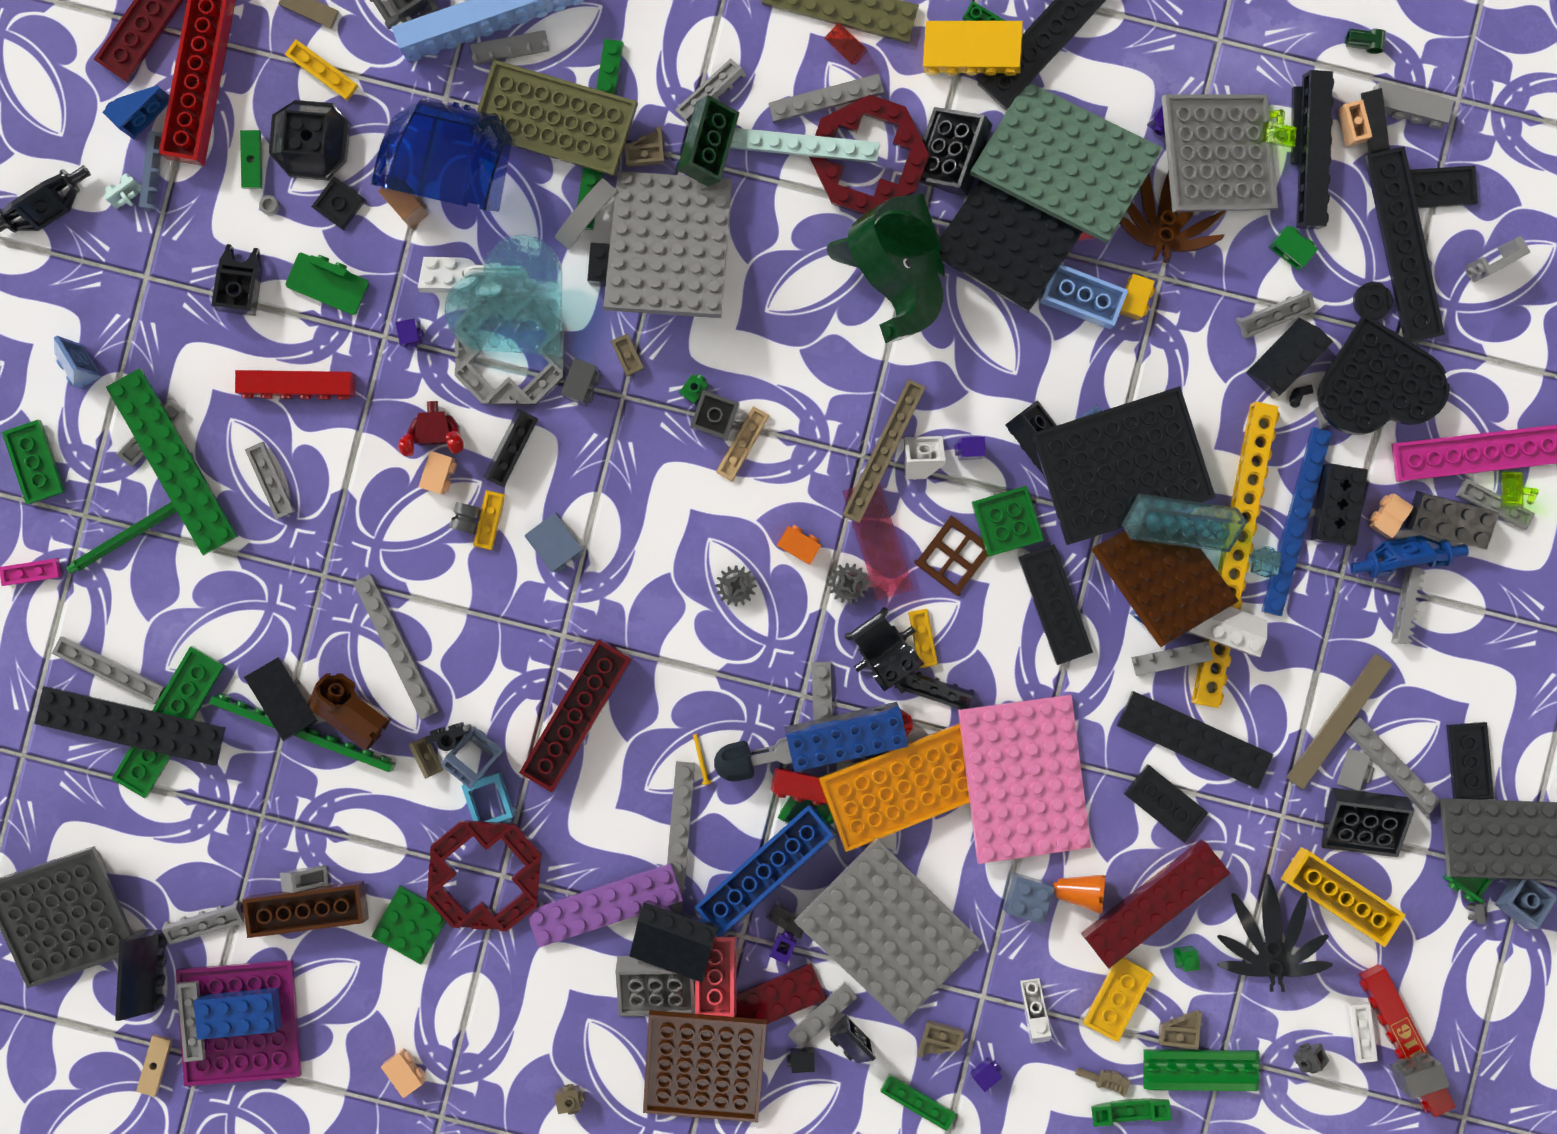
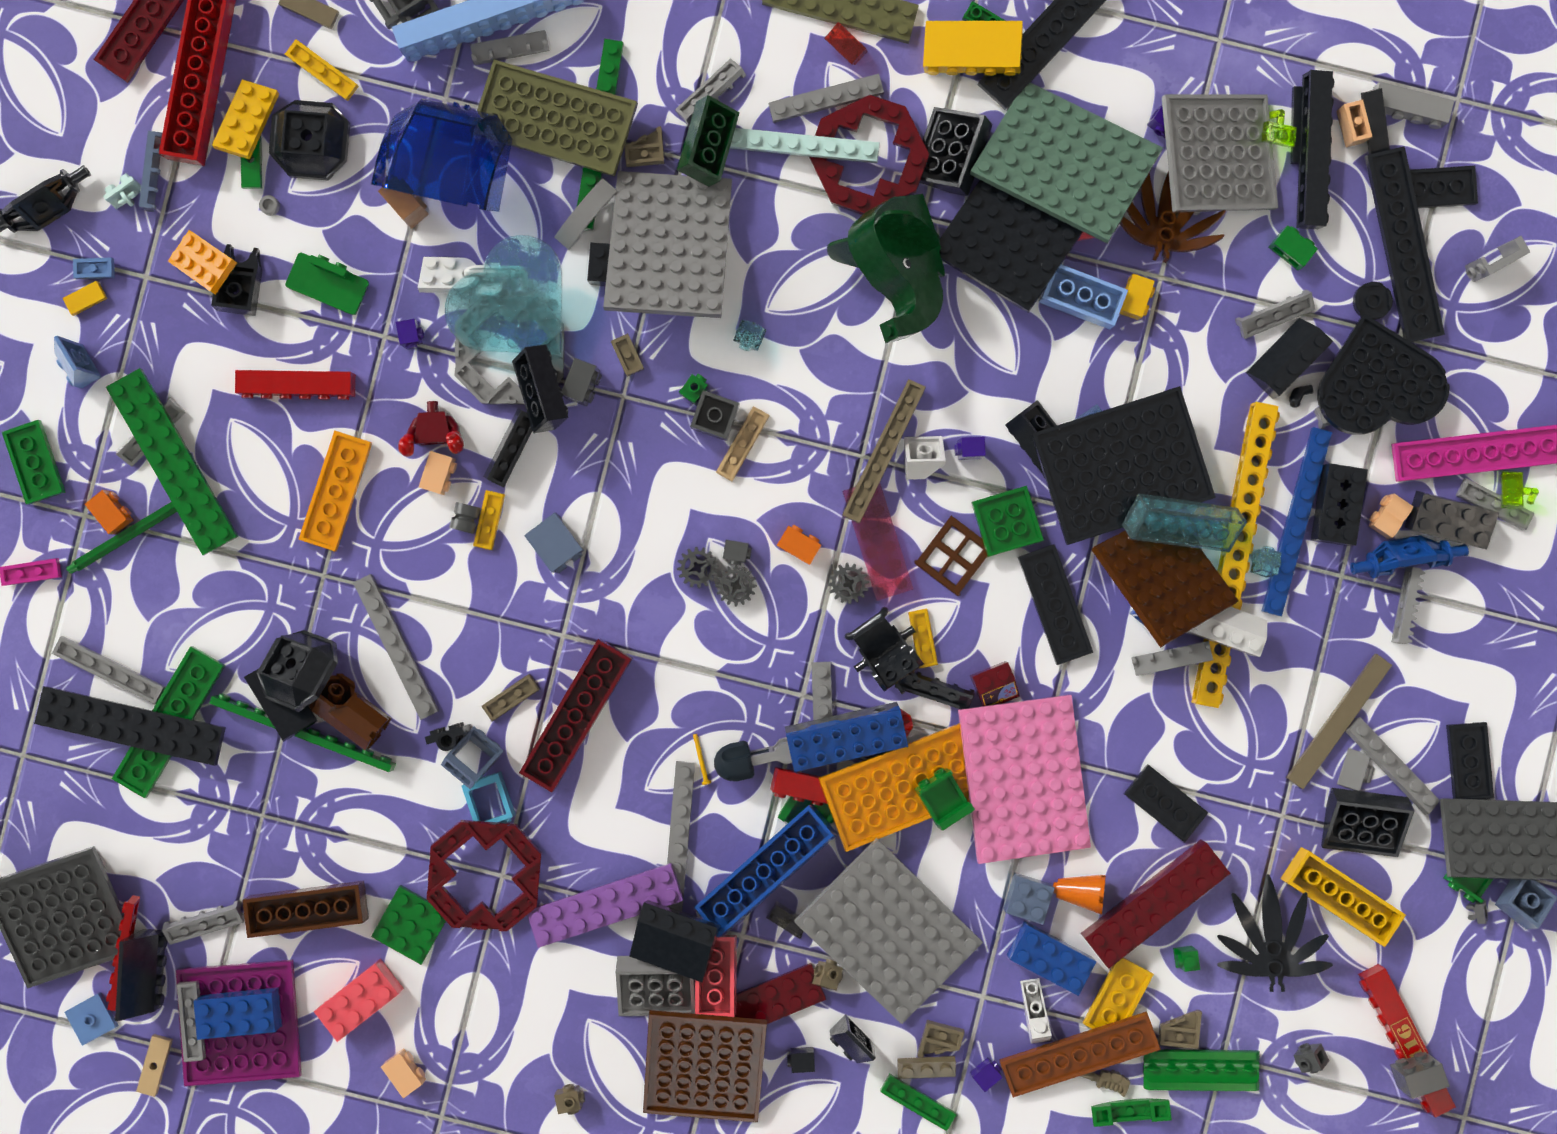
(84, 298): none -> yellow tile
(91, 1018): none -> medium blue plate
(93, 268): none -> medium blue plate
(109, 511): none -> orange brick
(127, 928): none -> red plate
(136, 110): blue slope -> none
(202, 262): none -> light orange plate
(245, 119): none -> yellow plate
(270, 480): light grey plate -> none
(297, 669): none -> black piece
(303, 879): light grey slope -> none
(335, 491): none -> light orange plate
(338, 203): black tile -> none
(358, 1000): none -> coral brick
(425, 758): dark tan plate -> none
(510, 697): none -> dark tan tile
(540, 388): none -> black brick
(692, 556): none -> dark grey gear
(736, 552): none -> dark grey brick
(749, 335): none -> clear light blue brick
(779, 953): dark purple brick -> none
(822, 1015): light grey plate -> none
(827, 974): none -> dark tan brick
(926, 1067): none -> dark tan plate
(943, 799): none -> green panel
(995, 684): none -> dark red slope
(1051, 958): none -> blue brick
(1079, 1054): none -> dark orange plate
(1195, 739): black plate -> none
(1363, 1032): white plate -> none
(1370, 40): dark green piece -> none

